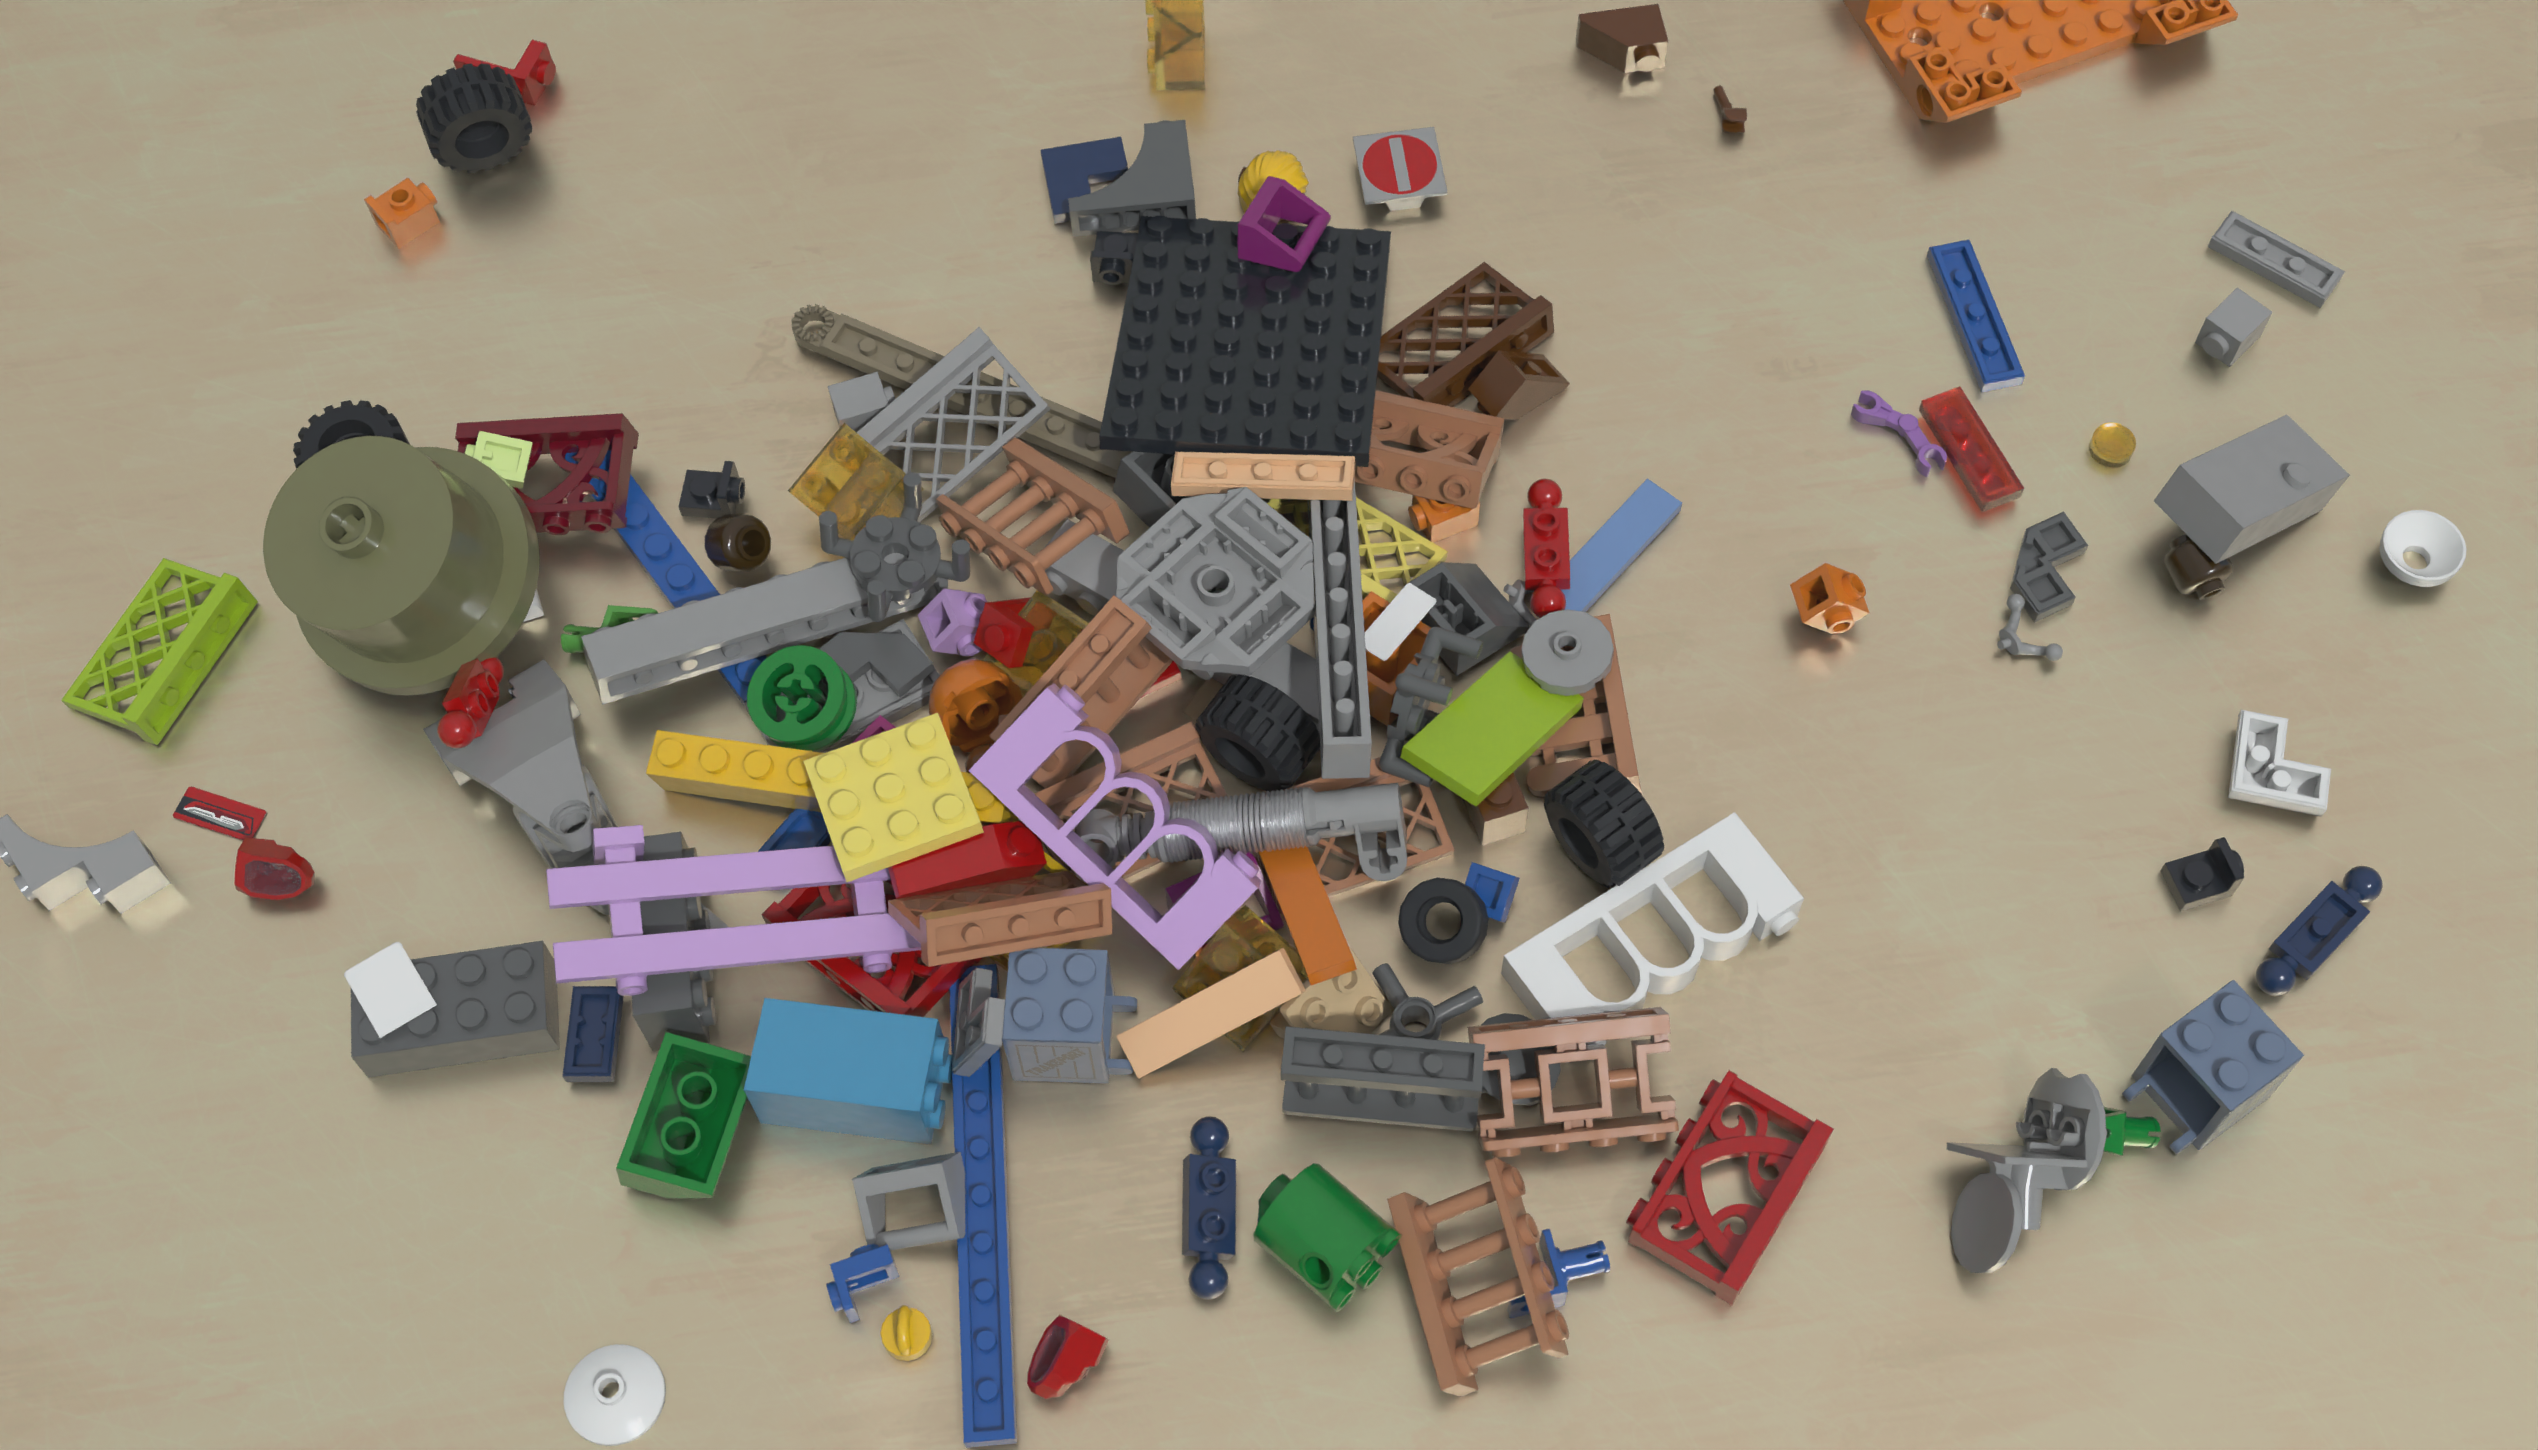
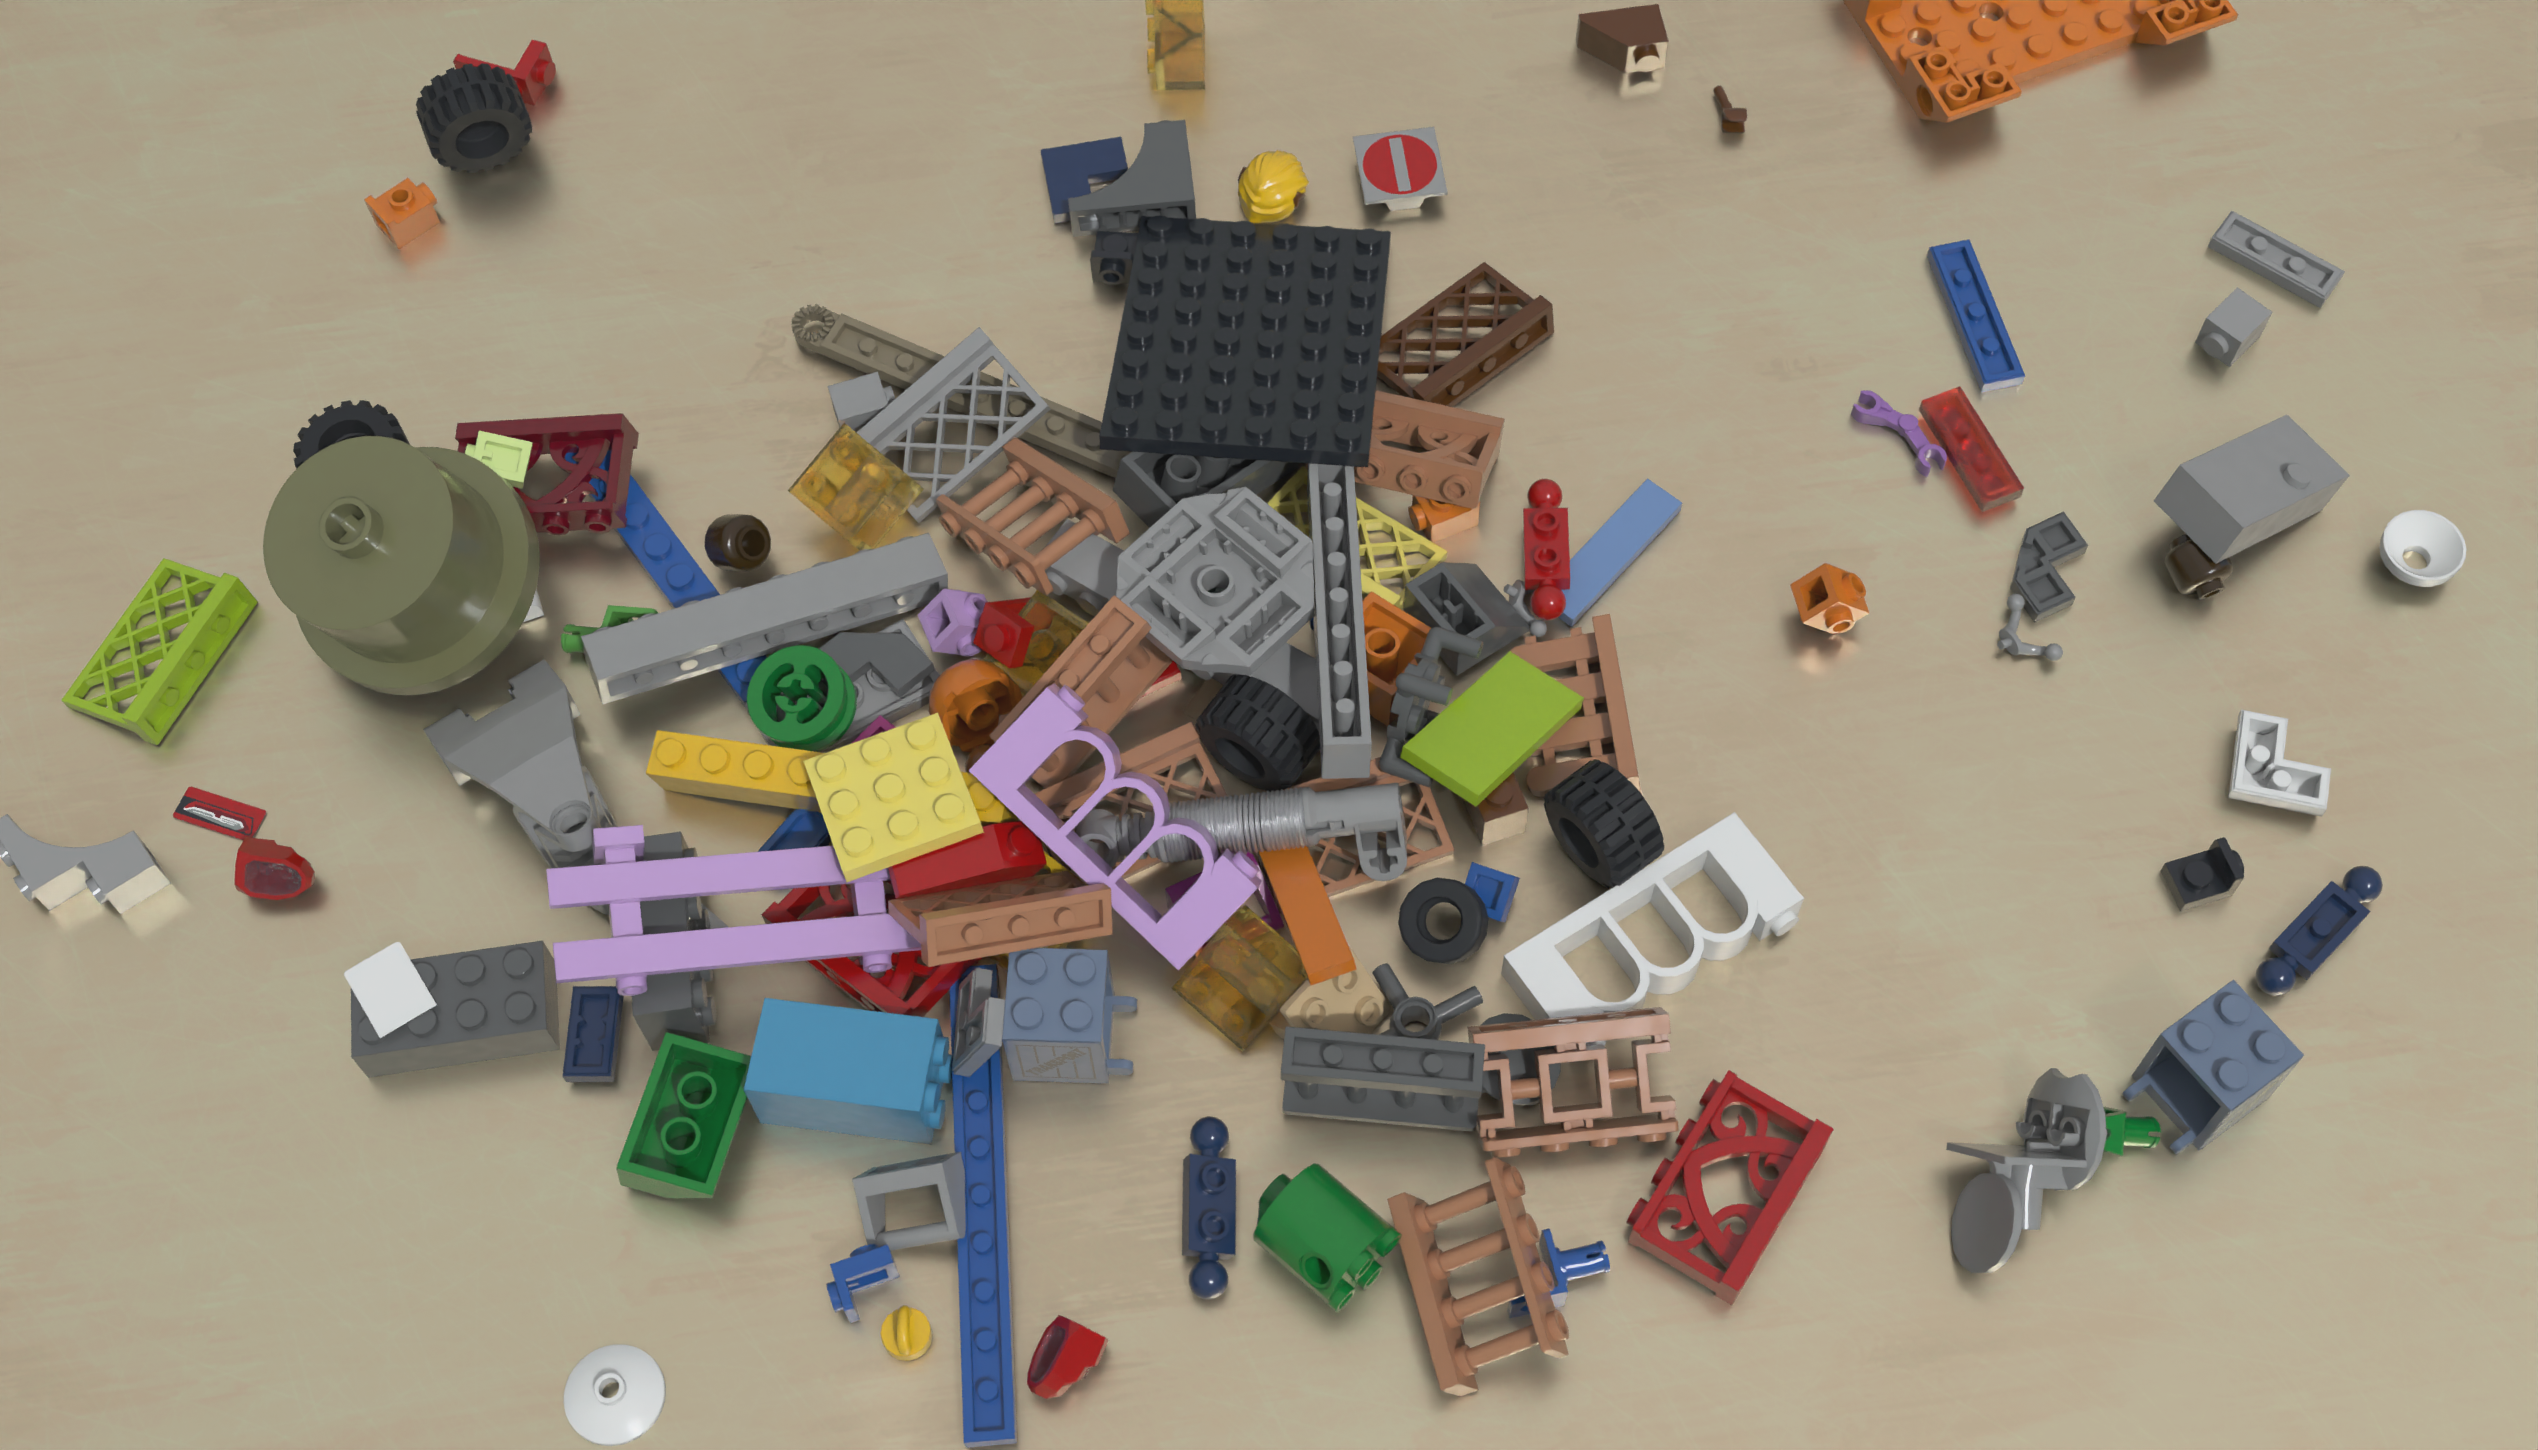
(470, 702): red plate -> none
(712, 493): black bracket -> none
(895, 535): dark grey plate -> none
(1211, 1013): light nougat tile -> none
(1265, 475): light nougat tile -> none
(1274, 202): magenta tile -> none
(1397, 621): white sticker -> none
(1516, 384): reddish brown slope -> none
(1571, 670): light grey plate -> none
(2112, 445): clear yellow tile -> none

